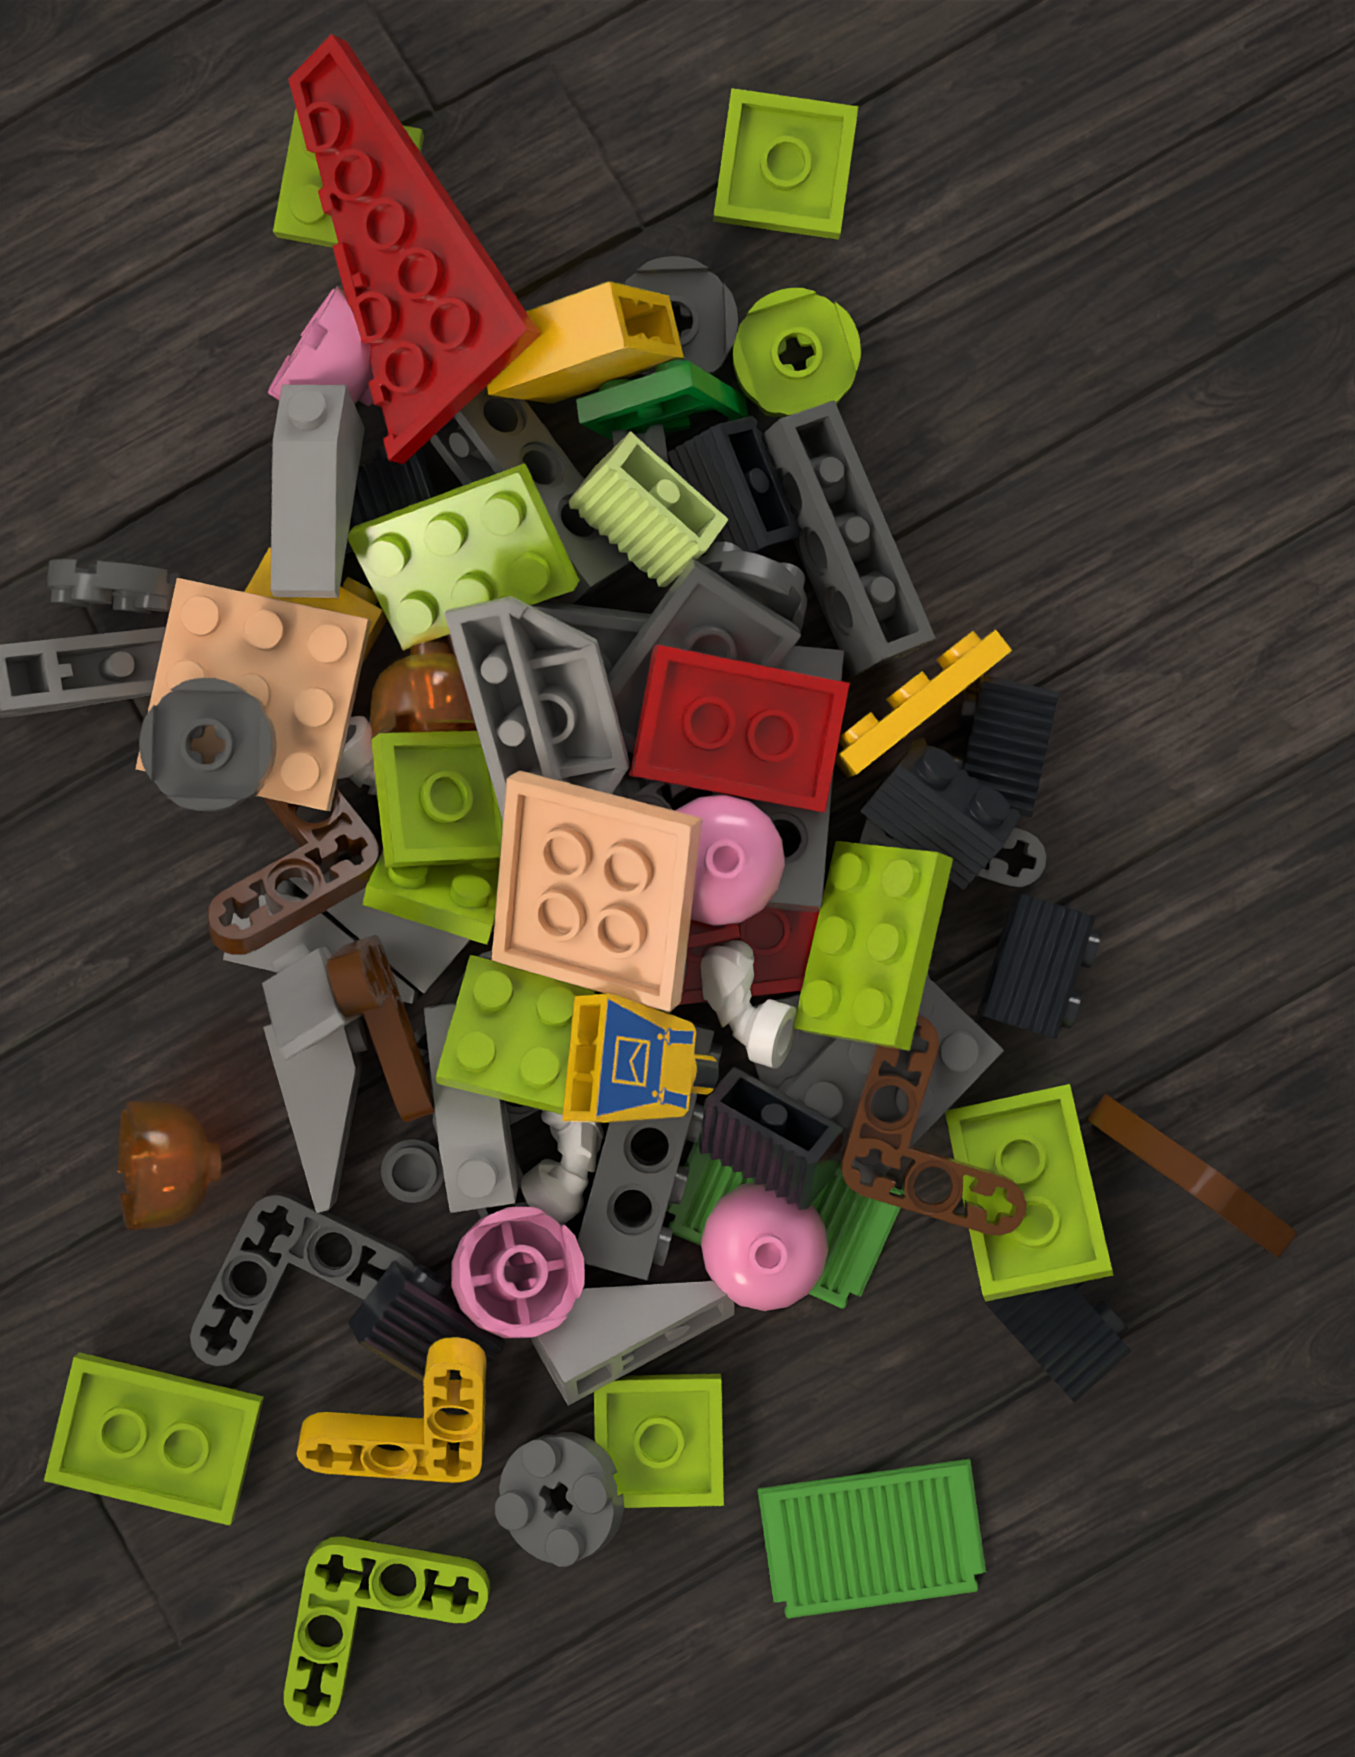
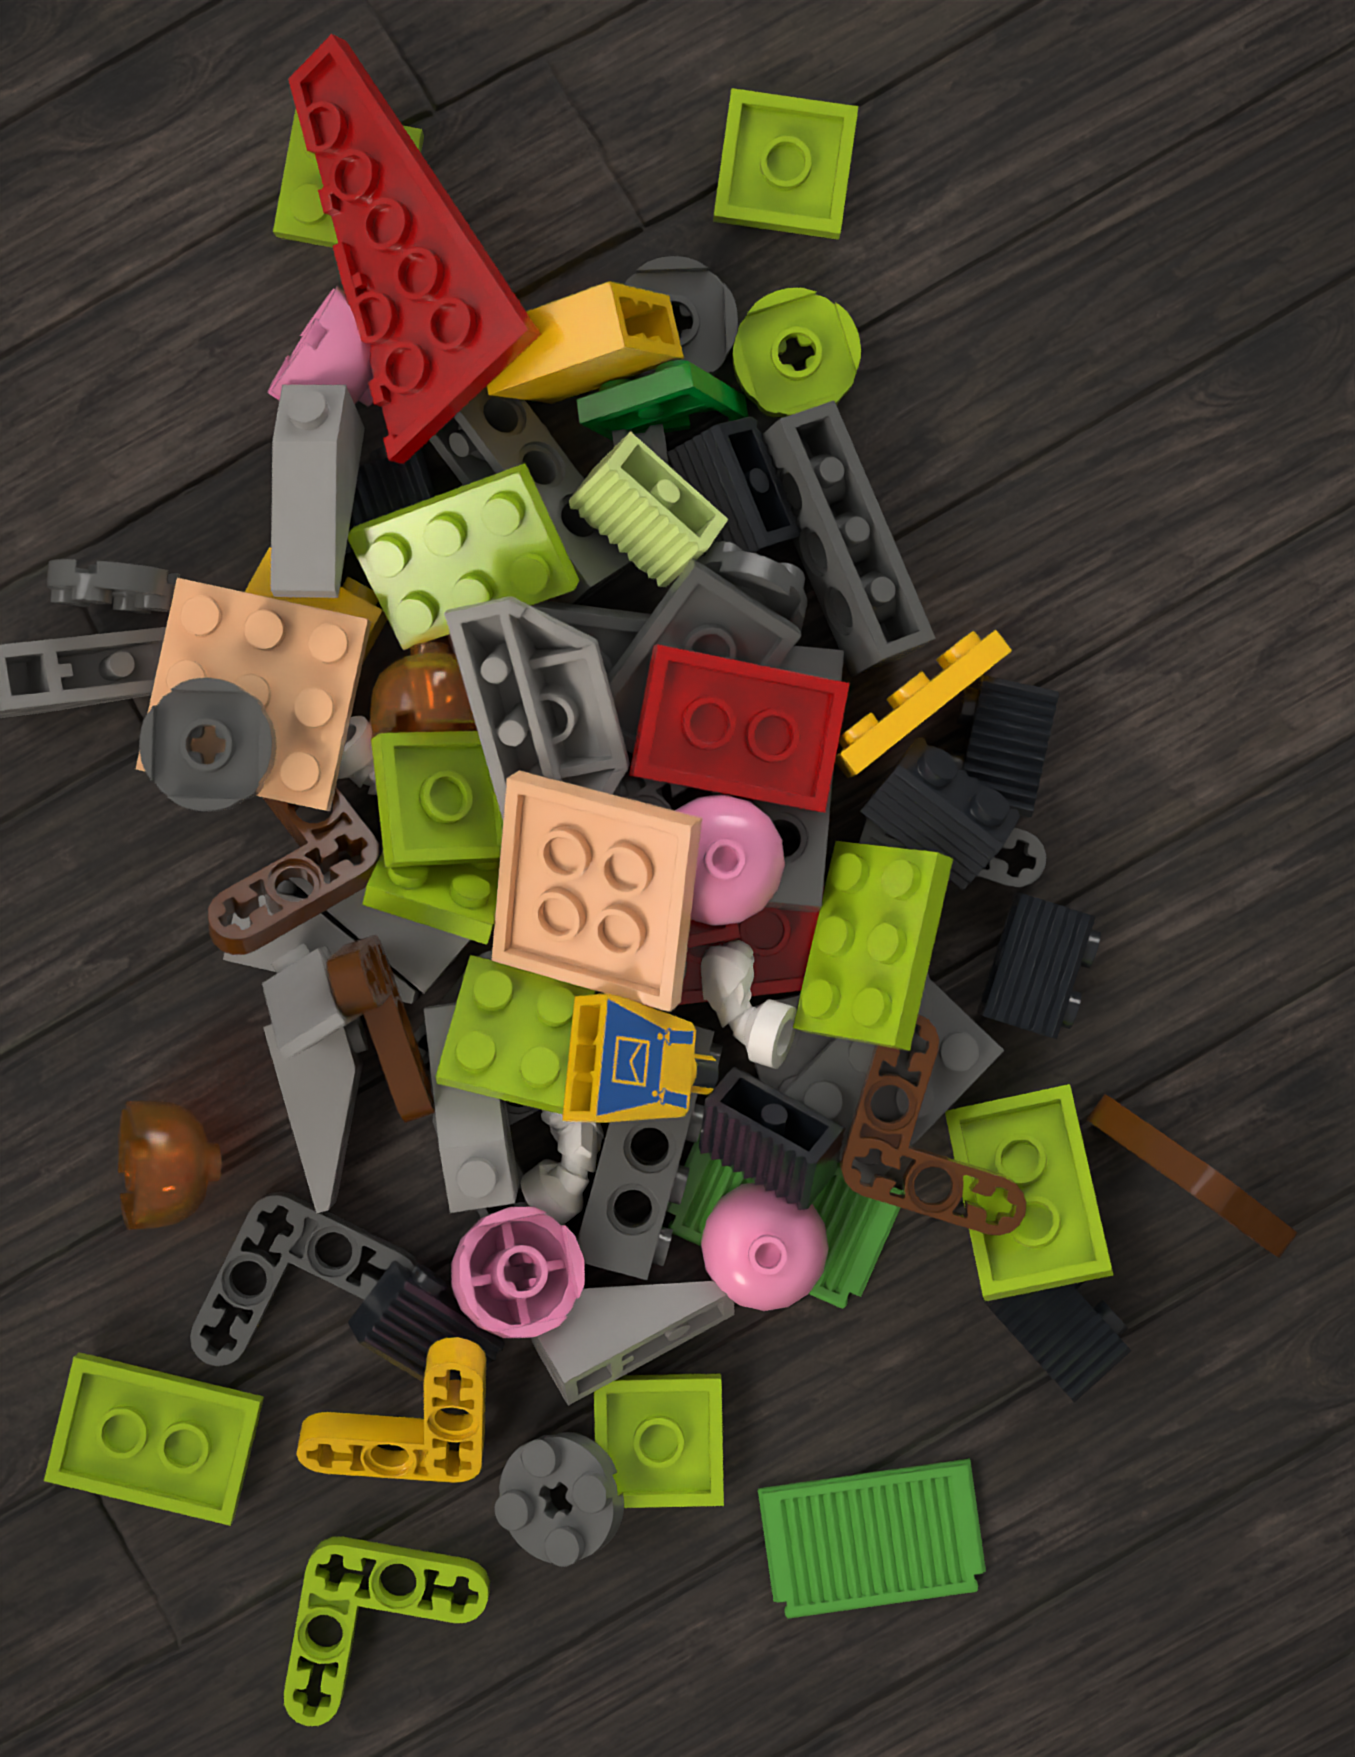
(412, 1170): dark grey plate -> none

